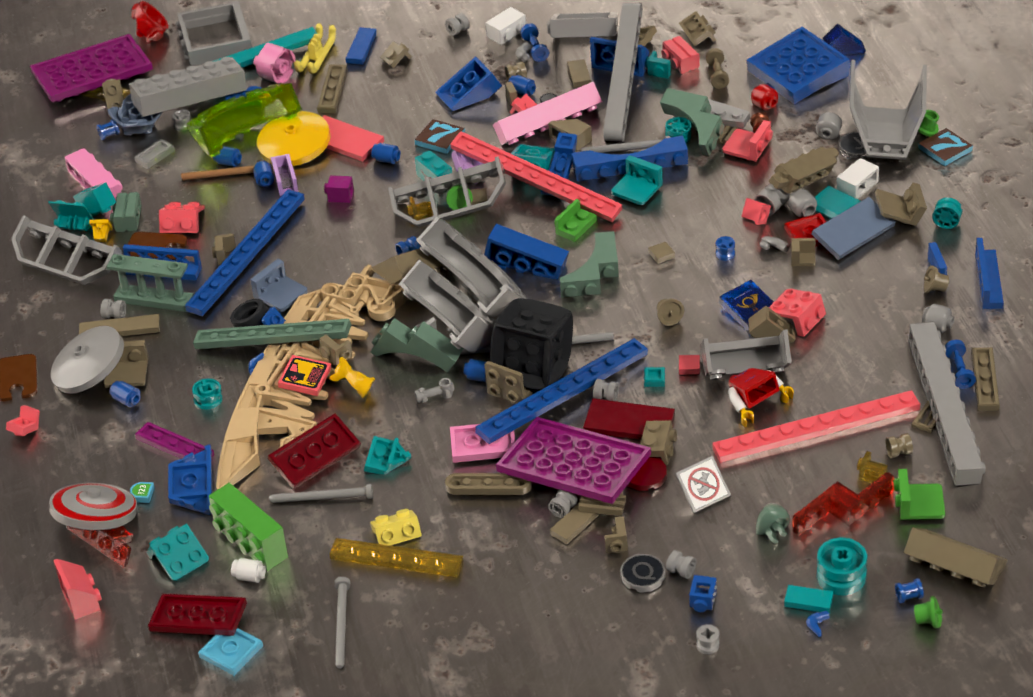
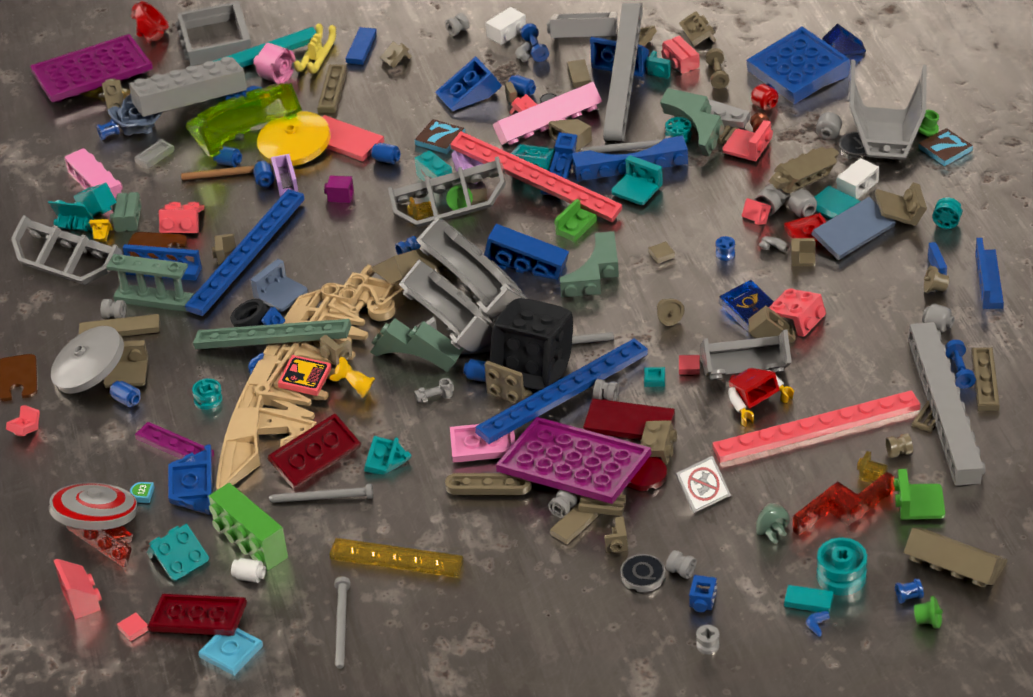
(133, 626): none -> coral tile
(180, 119): light grey wheel -> none
(396, 528): light yellow bracket -> none
(518, 69): dark tan wheel -> none

